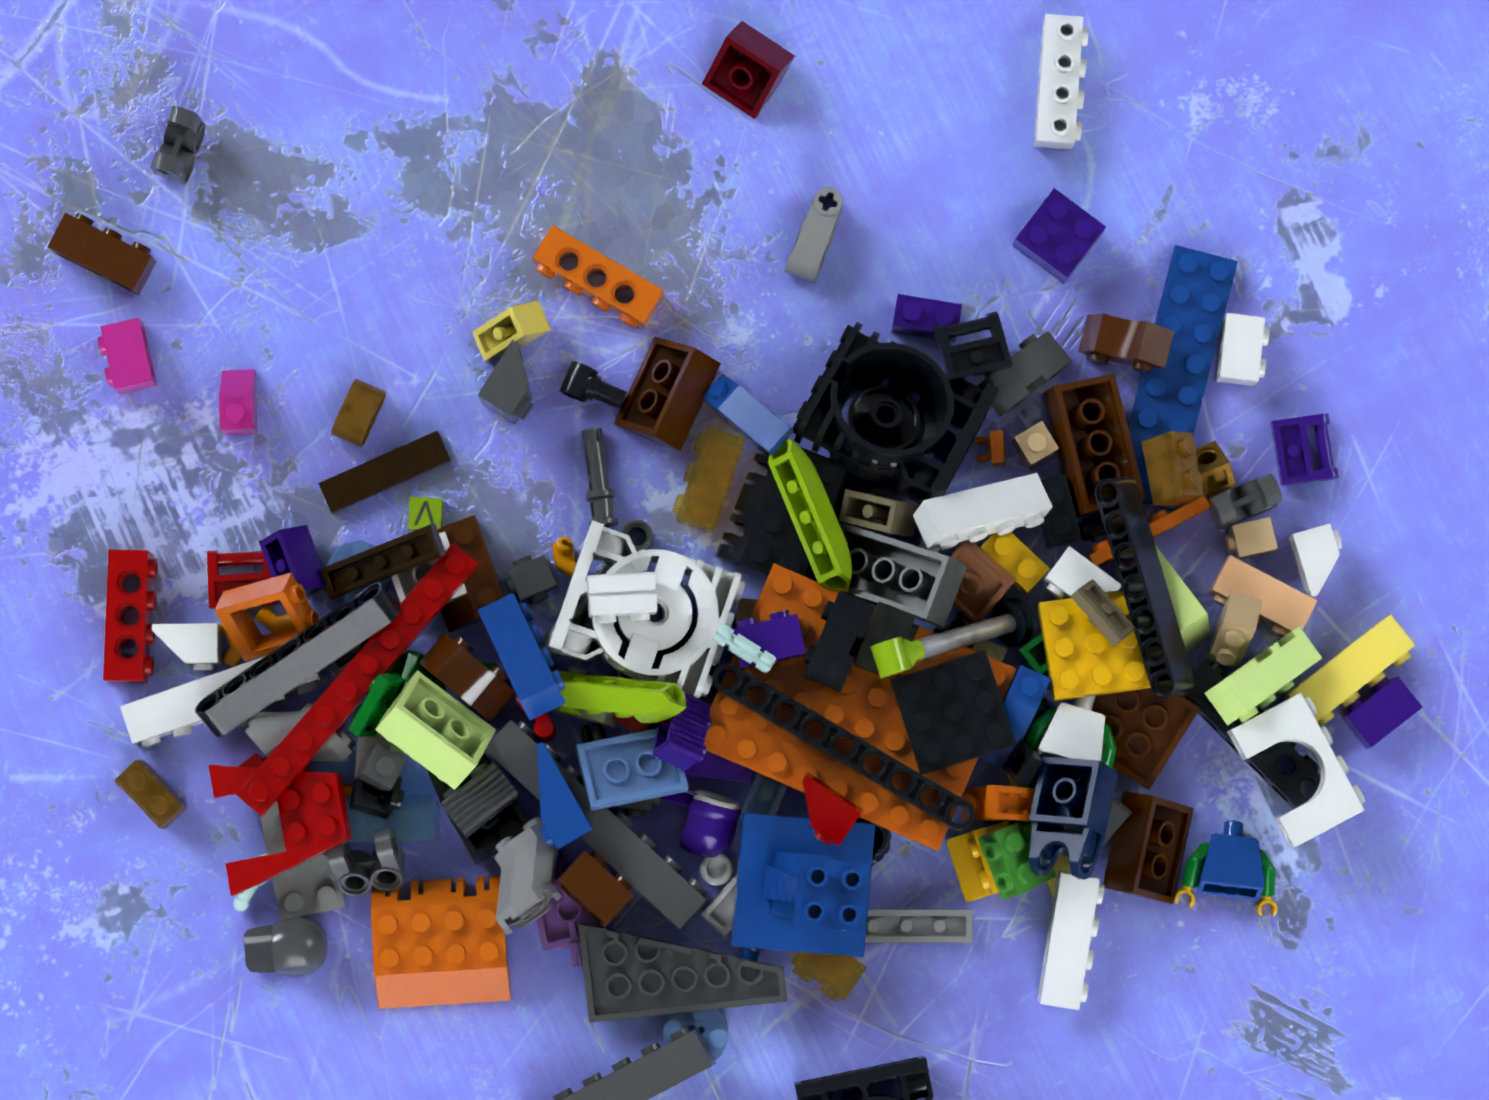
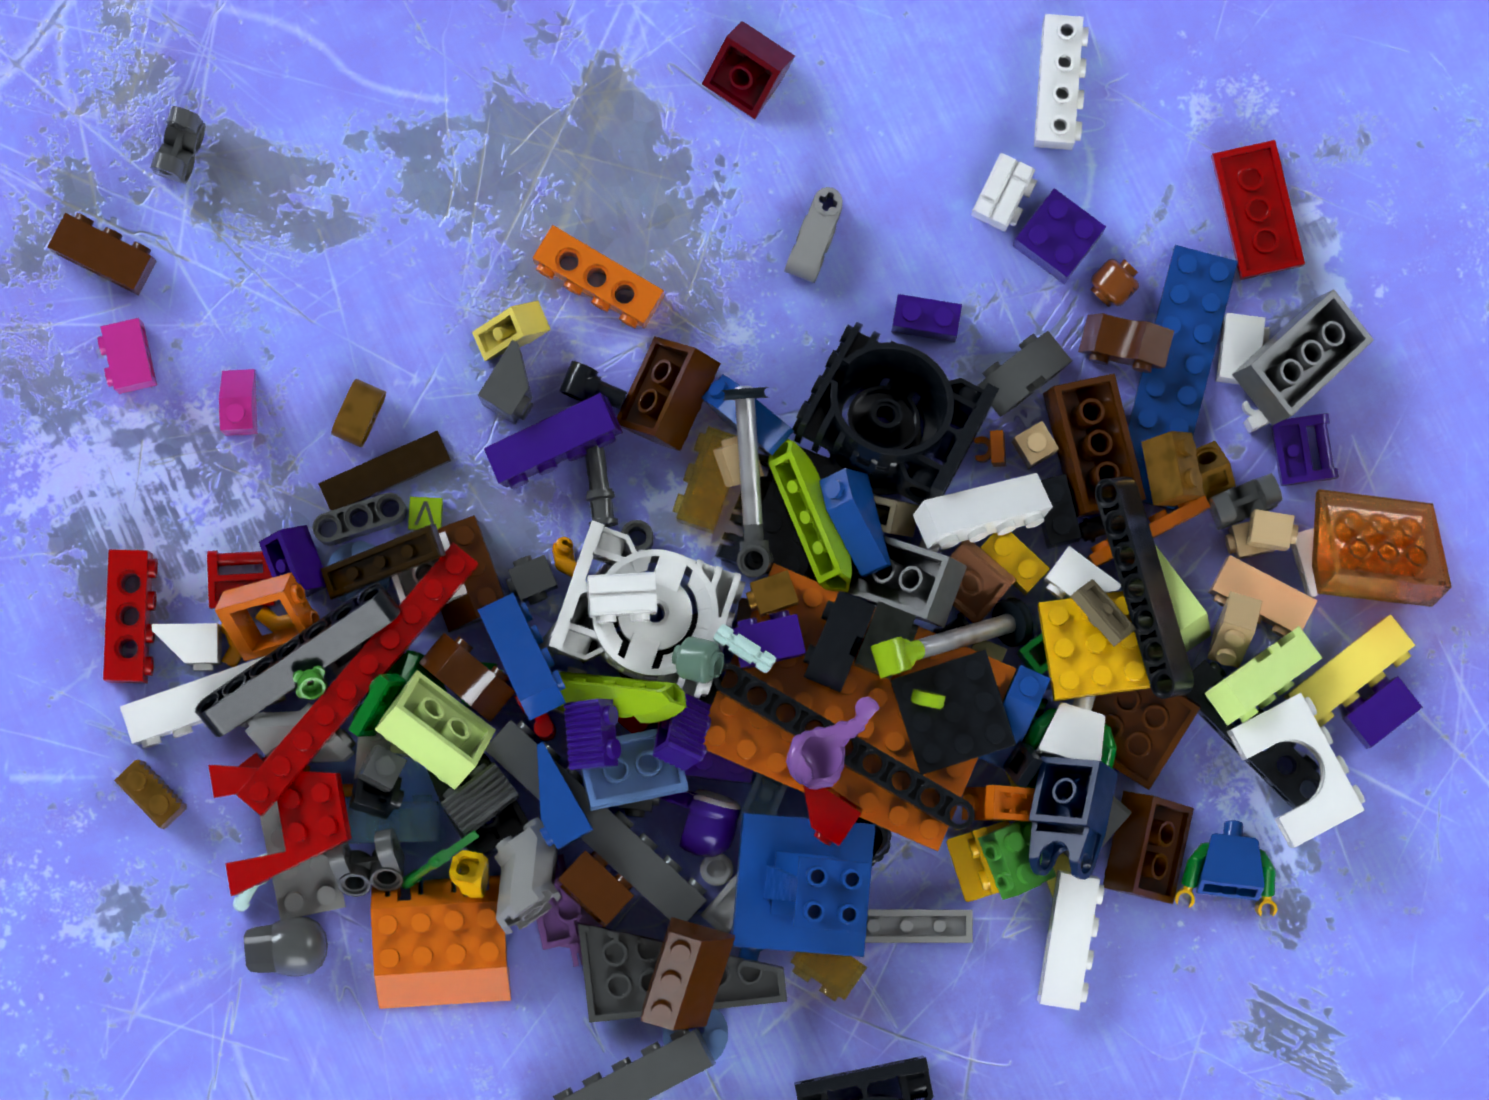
(310, 690): none -> bright green plate
(343, 519): none -> dark grey beam
(437, 860): none -> green window
(470, 873): none -> yellow rock
(553, 441): none -> dark purple brick
(592, 734): none -> dark purple brick
(686, 976): none -> reddish brown slope
(698, 660): none -> sand green head
(728, 461): none -> tan brick
(750, 479): none -> flat silver piece
(772, 594): none -> pearl gold brick
(819, 754): none -> medium lavender hair
(856, 519): none -> blue slope
(927, 698): none -> lime tile
(976, 356): black plate -> none
(1003, 193): none -> white brick
(1114, 282): none -> dark orange head
(1256, 419): none -> white tile
(1257, 209): none -> red plate
(1271, 530): none -> tan brick
(1302, 357): none -> dark grey brick
(1378, 549): none -> clear orange slope

